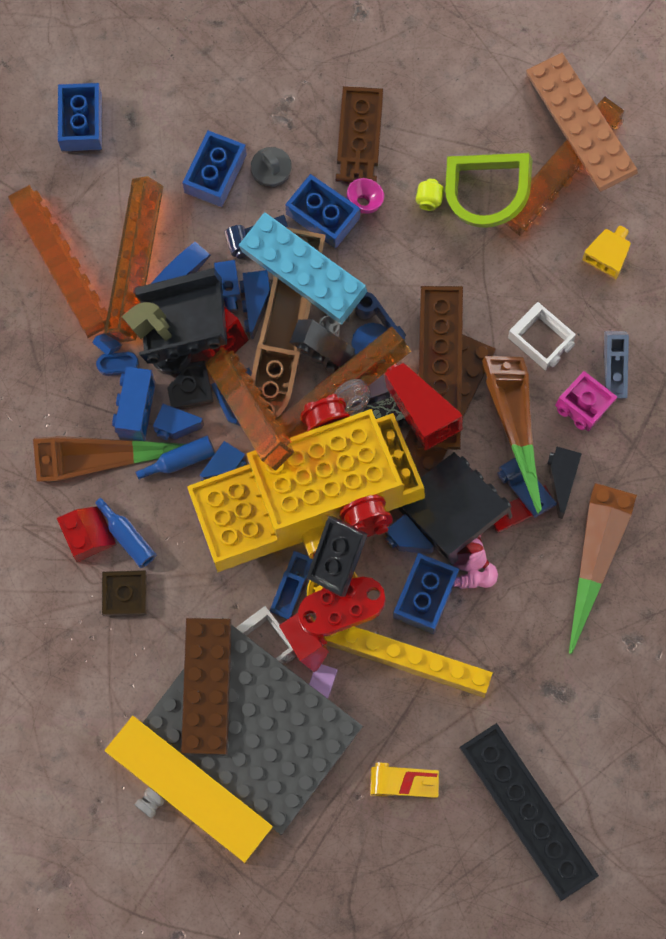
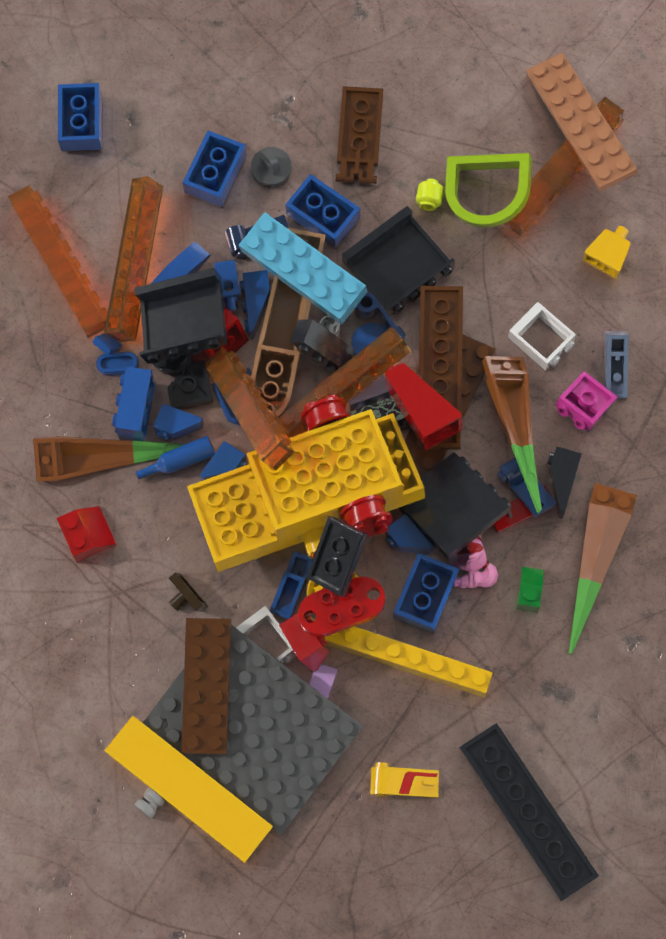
(124, 593): dark brown plate -> none
(127, 536): blue piece -> none
(146, 317): olive brick -> none
(186, 594): none -> dark brown tile
(353, 391): clear piece -> none
(366, 189): dark pink piece -> none
(397, 261): none -> black panel
(530, 589): none -> green slope

